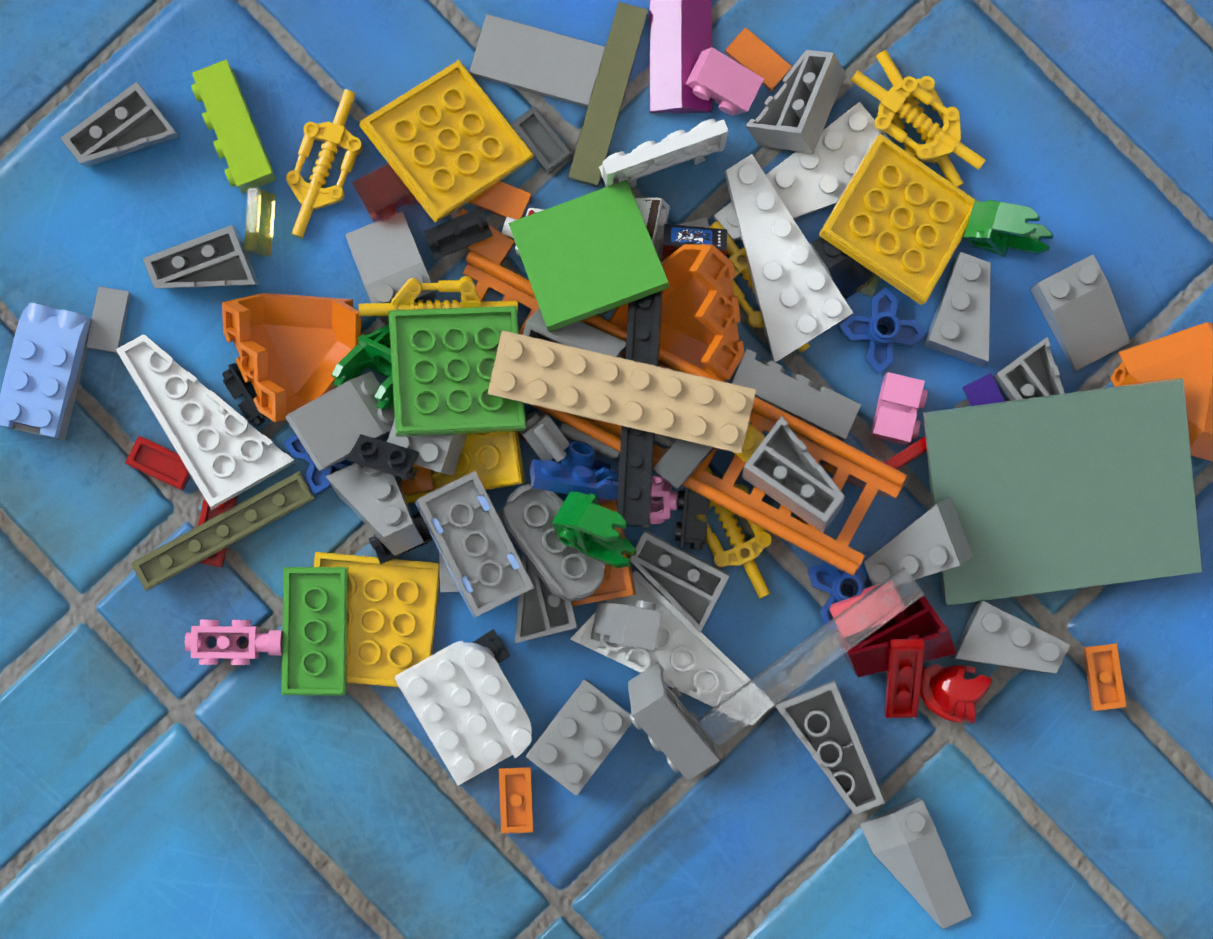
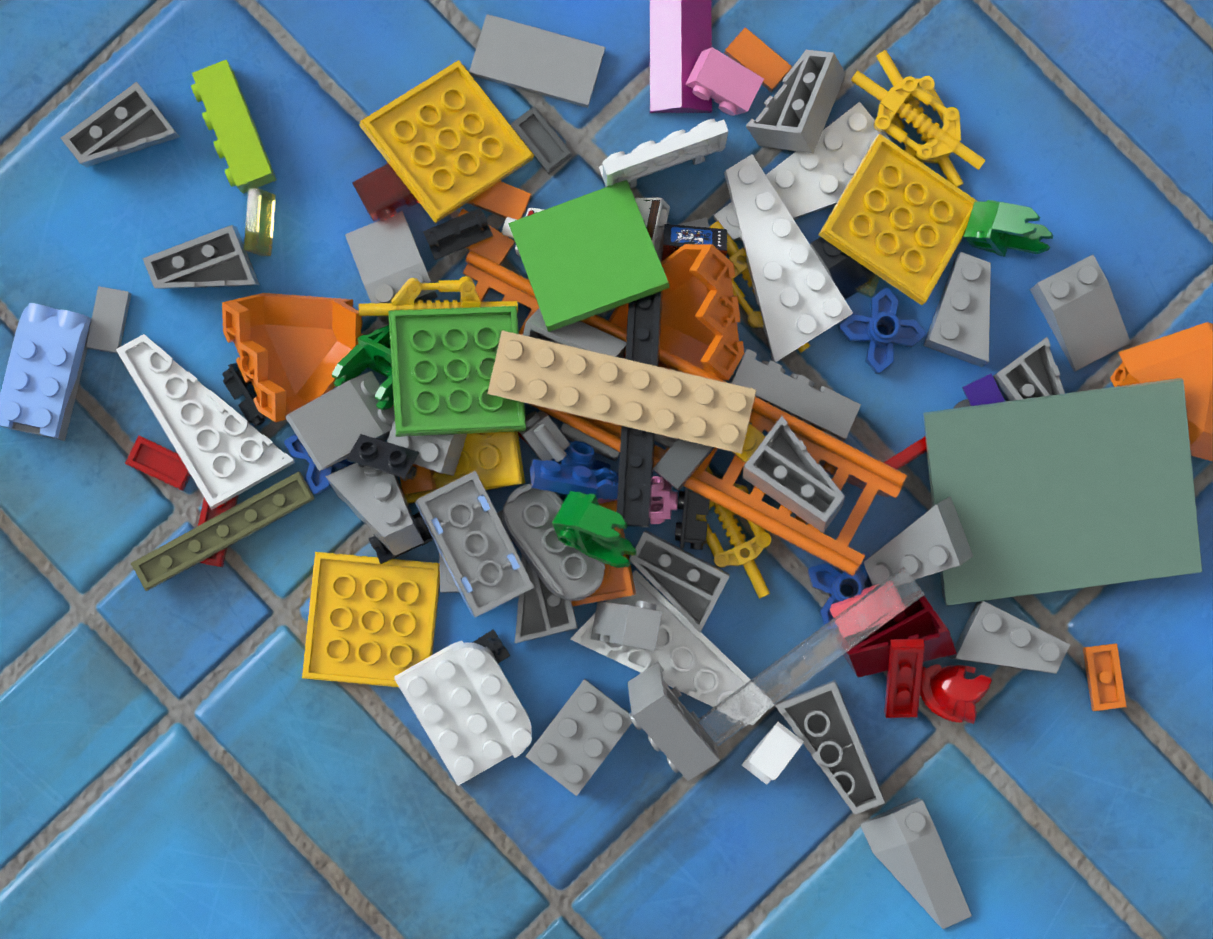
(228, 642): bright pink brick -> none
(314, 631): bright green tile -> none
(334, 135): yellow bar -> none
(516, 800): orange plate -> none
(608, 94): olive tile -> none
(772, 753): none -> white slope
(898, 408): bright pink piece -> none

